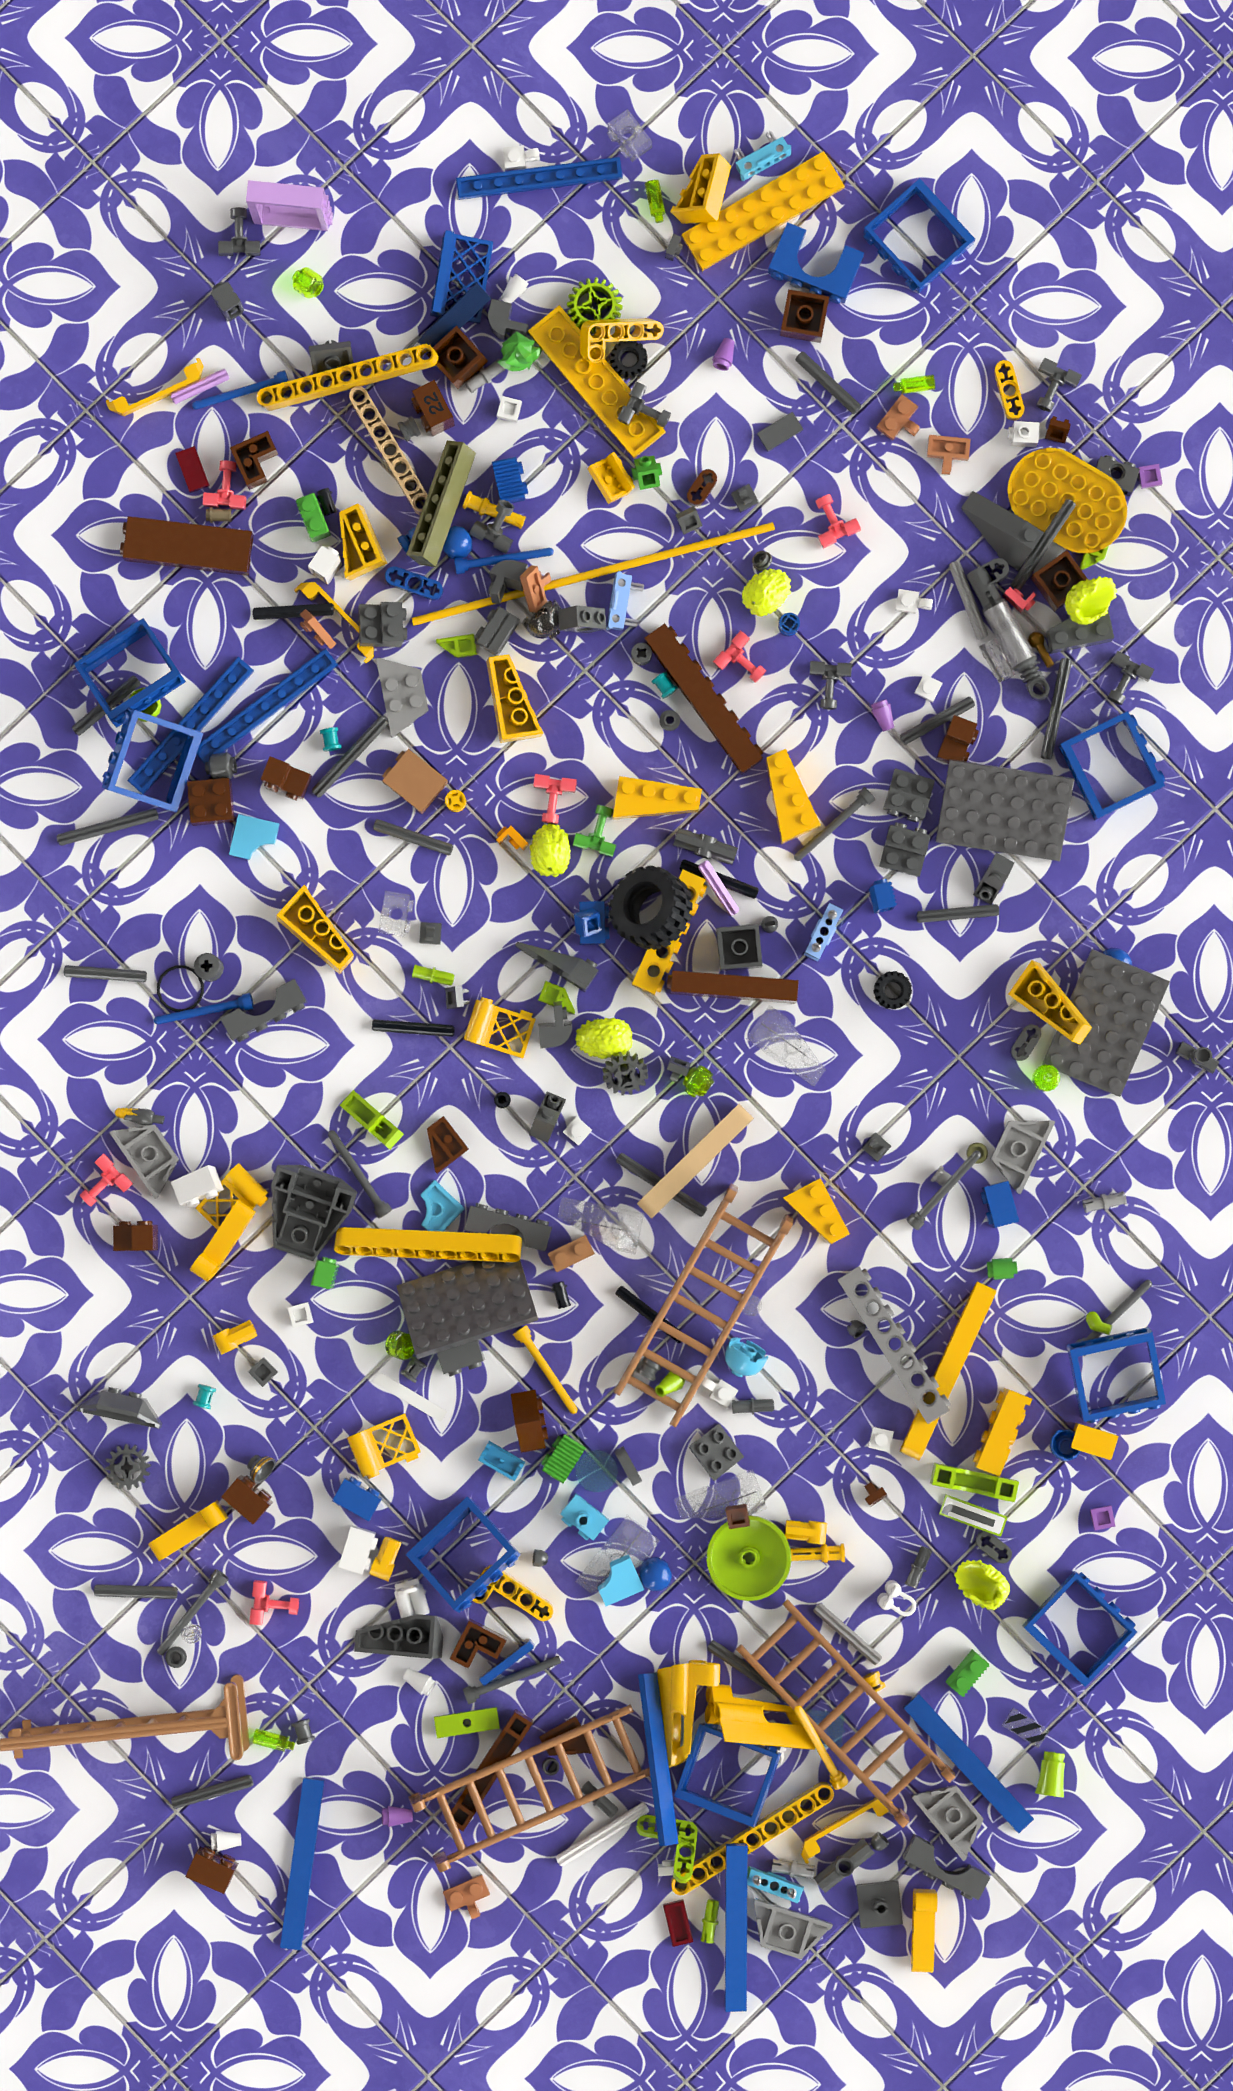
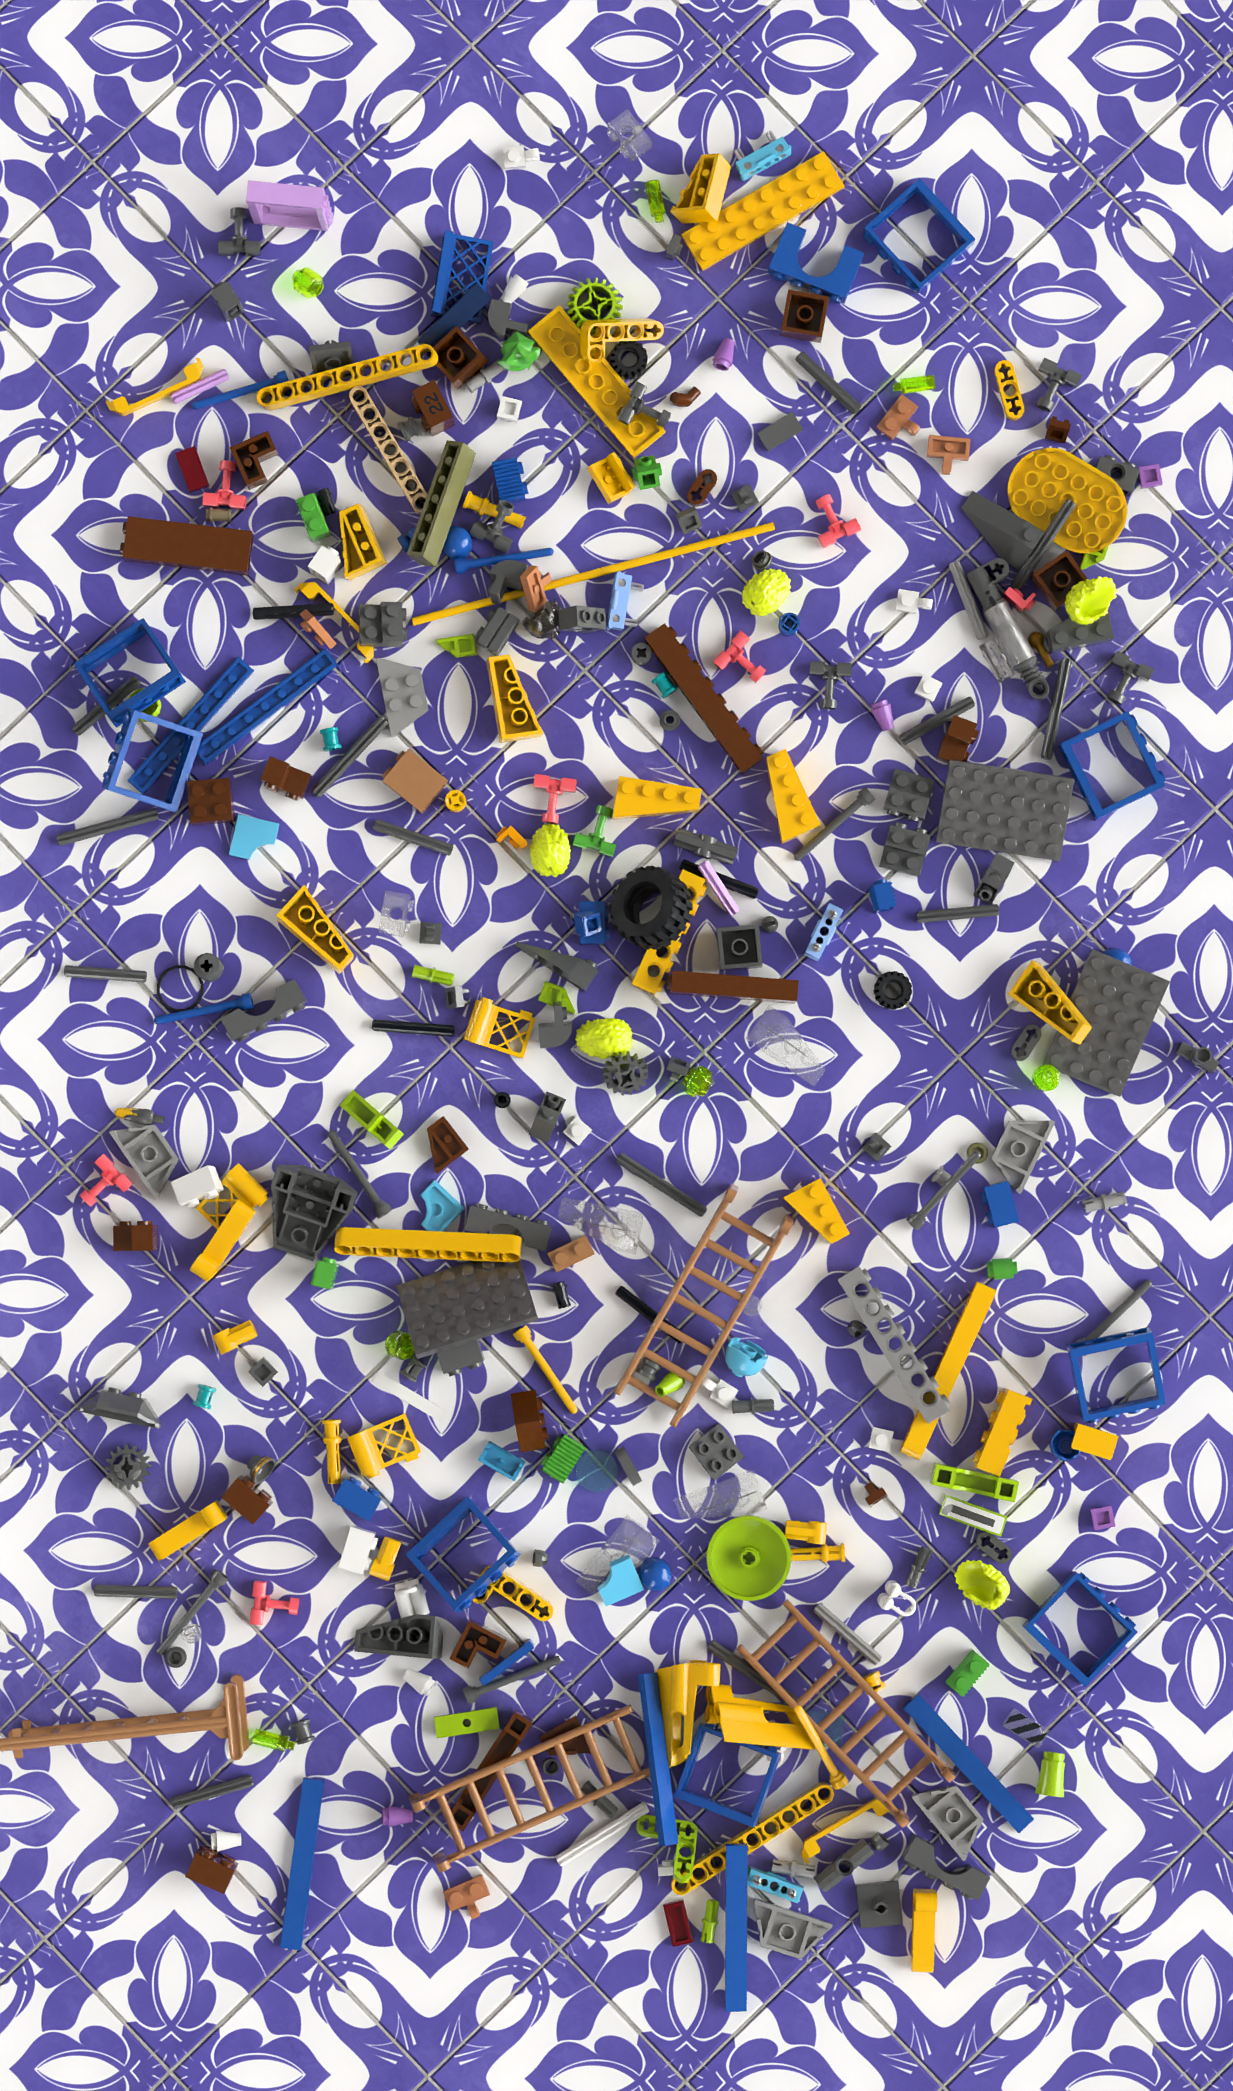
(221, 766): dark grey head -> none
(300, 1315): white plate -> none
(332, 1441): none -> yellow pin
(430, 583): blue beam -> none
(539, 178): blue tile -> none
(584, 1517): medium azure brick -> none
(685, 400): none -> reddish brown arm
(695, 1161): tan beam -> none
(737, 1516): reddish brown tile -> none
(1024, 434): white brick -> none
(1095, 1323): lime arm -> none

